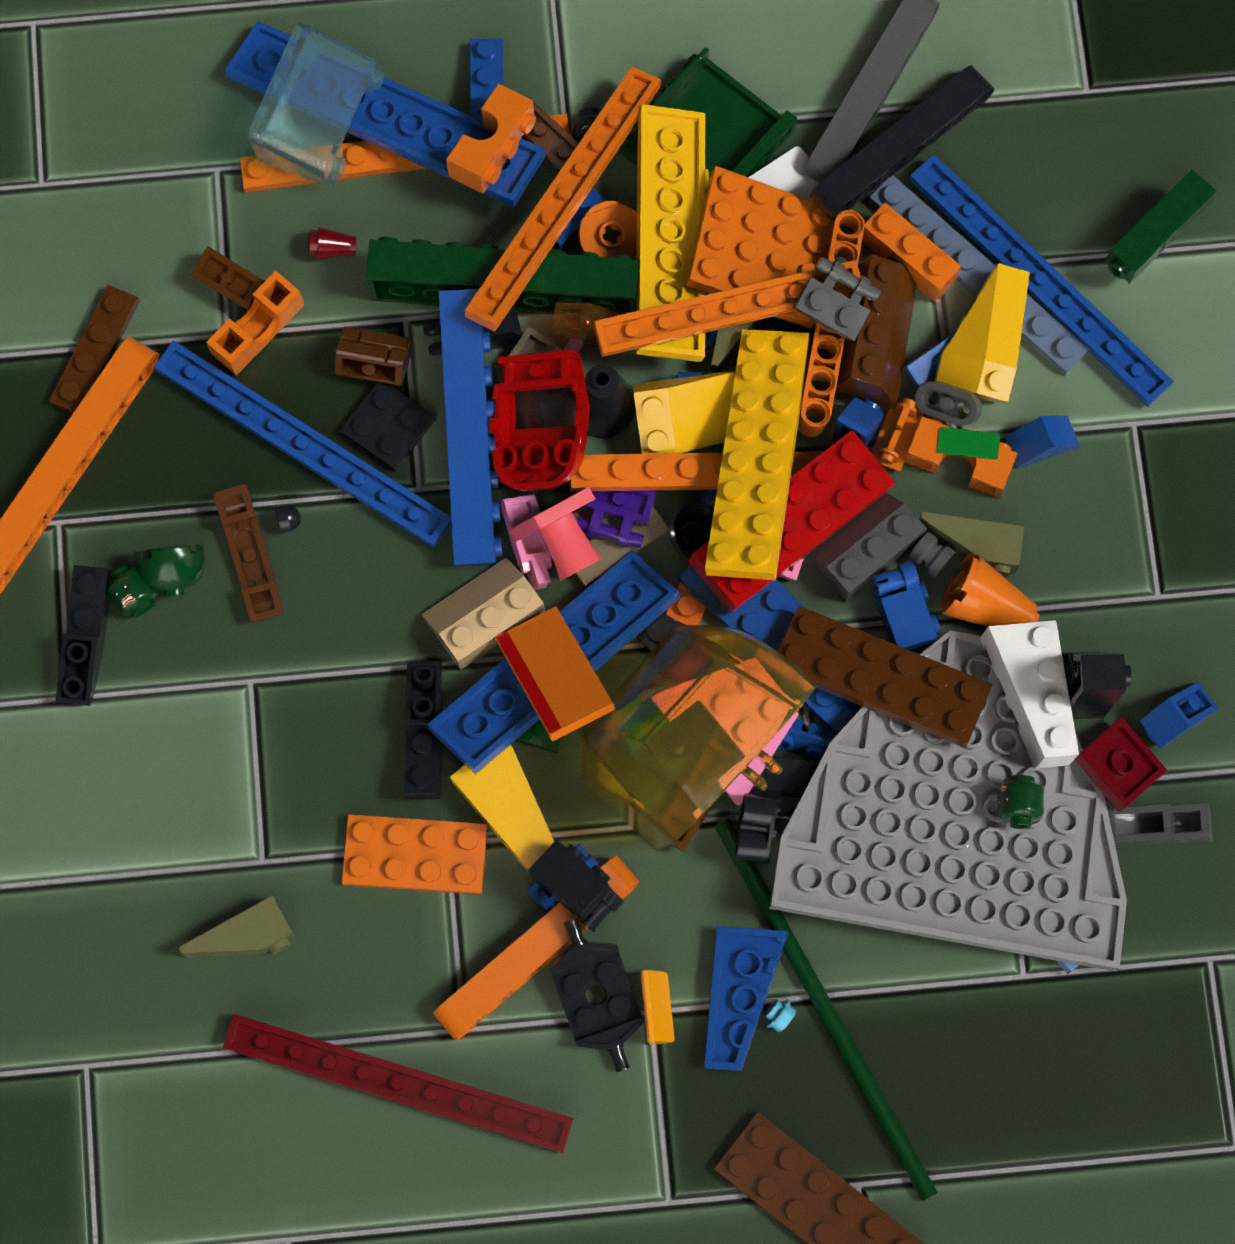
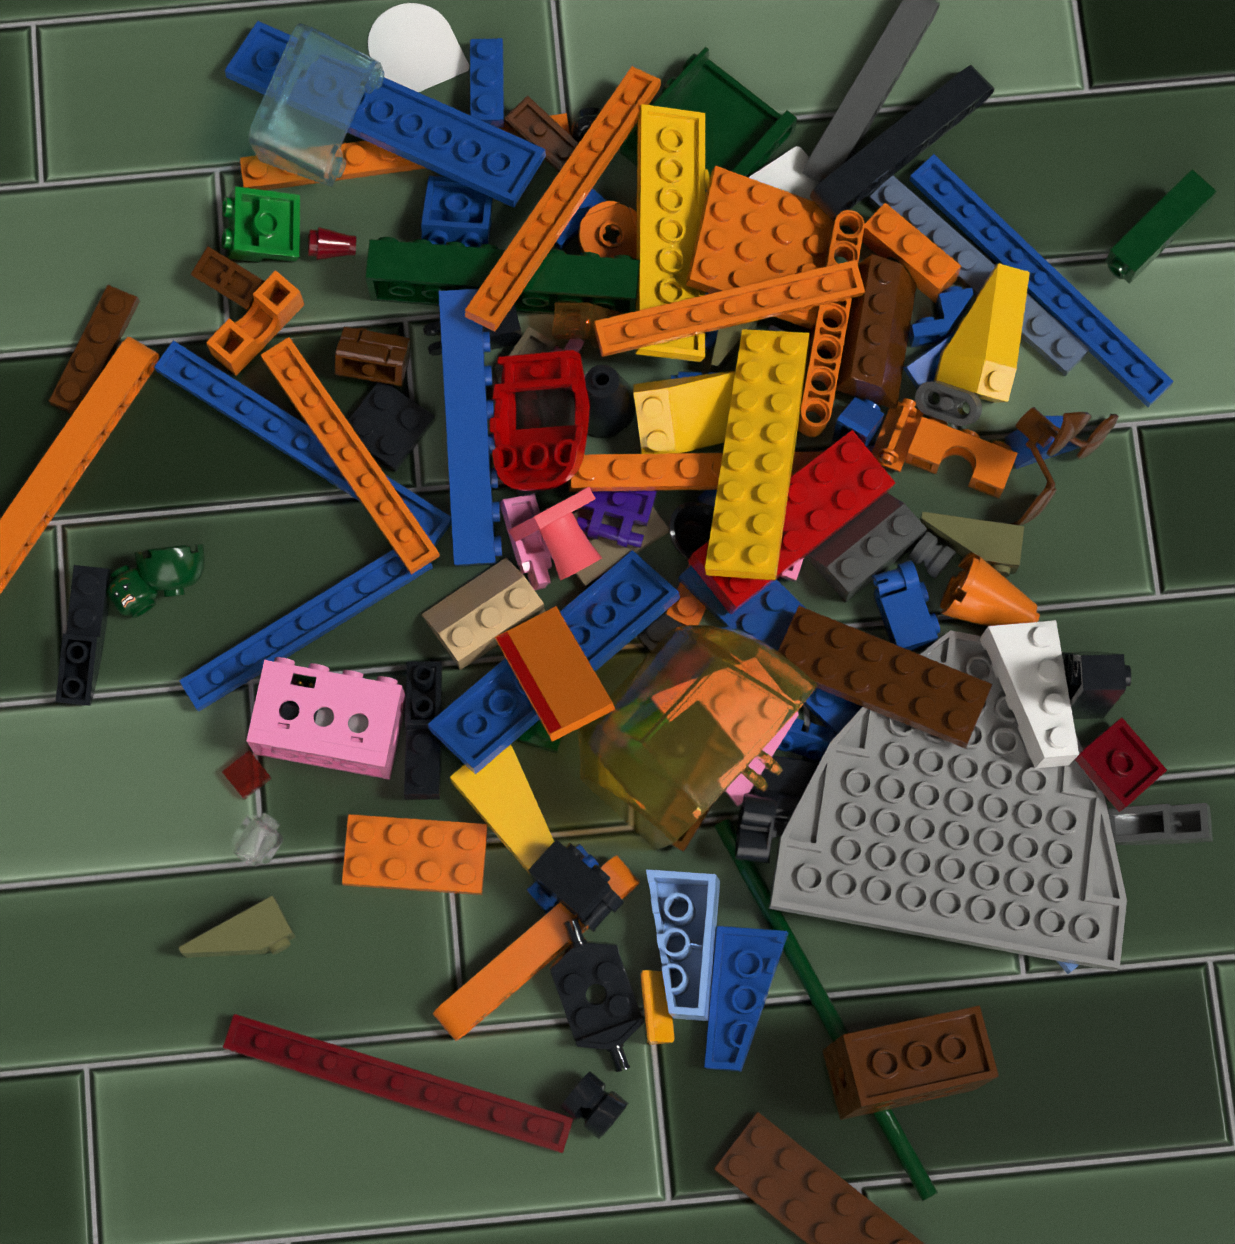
(246, 775): none -> clear red tile
(249, 553): reddish brown slope -> none
(257, 839): none -> clear head
(261, 225): none -> green plate
(287, 517): black hinge -> none
(298, 629): none -> blue plate
(327, 718): none -> bright pink piece
(350, 455): none -> orange plate
(416, 46): none -> white sticker
(455, 213): none -> blue plate
(481, 161): orange arch -> none
(594, 1105): none -> black wheel
(686, 934): none -> light blue wedge
(779, 1015): medium azure plate -> none
(830, 307): dark grey plate -> none
(910, 1062): none -> reddish brown piece
(950, 308): none -> blue slope
(968, 443): green sticker -> none
(1020, 801): dark green head -> none
(1042, 431): none -> reddish brown plant
(1178, 715): blue slope -> none

